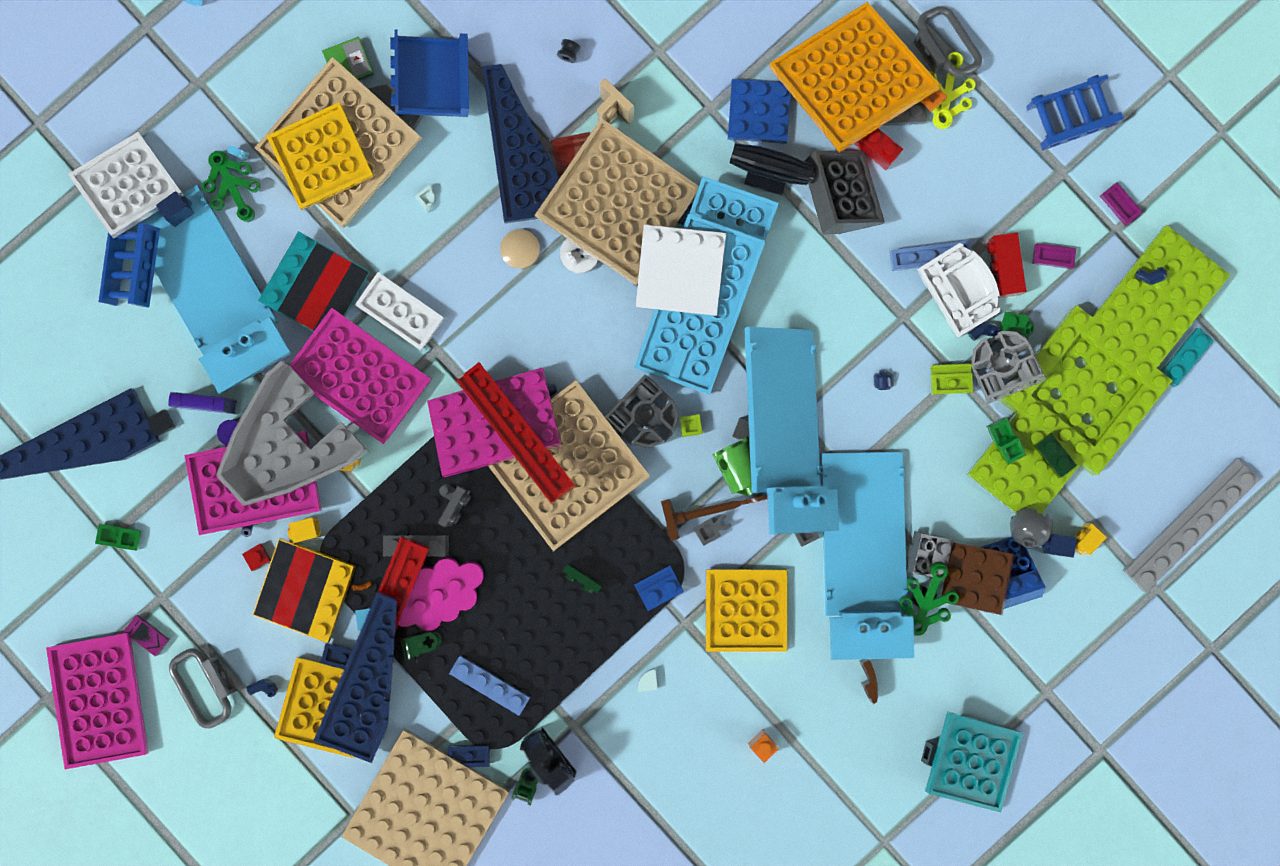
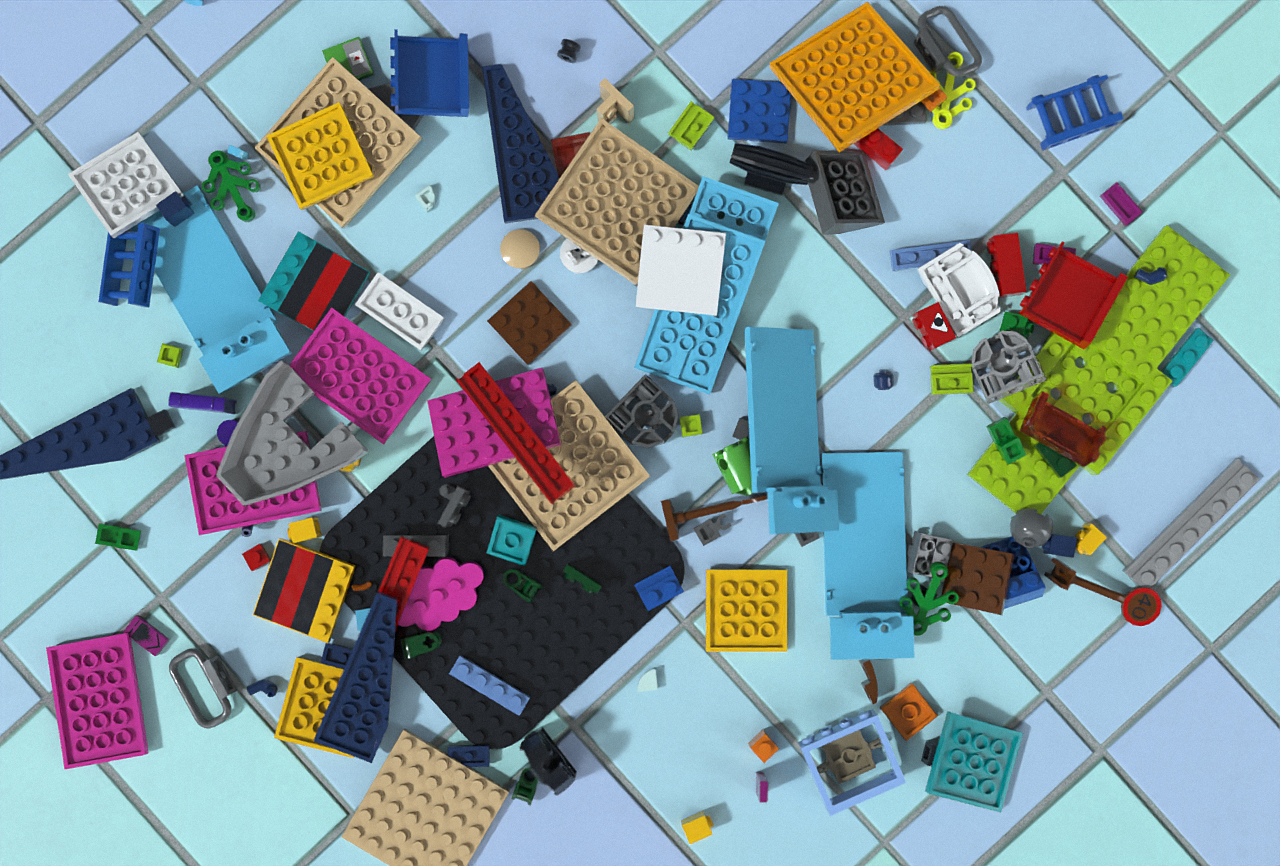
(170, 355): none -> lime tile
(511, 540): none -> teal tile
(523, 584): none -> dark green piece
(529, 323): none -> reddish brown plate
(691, 125): none -> lime plate
(697, 827): none -> yellow brick
(761, 787): none -> magenta tile
(849, 756): none -> dark tan plate
(866, 790): none -> light blue window
(908, 711): none -> orange tile
(933, 326): none -> red brick
(984, 328): dark blue arm -> none
(1062, 431): none -> clear red panel
(1071, 297): none -> red panel
(1138, 606): none -> reddish brown piece

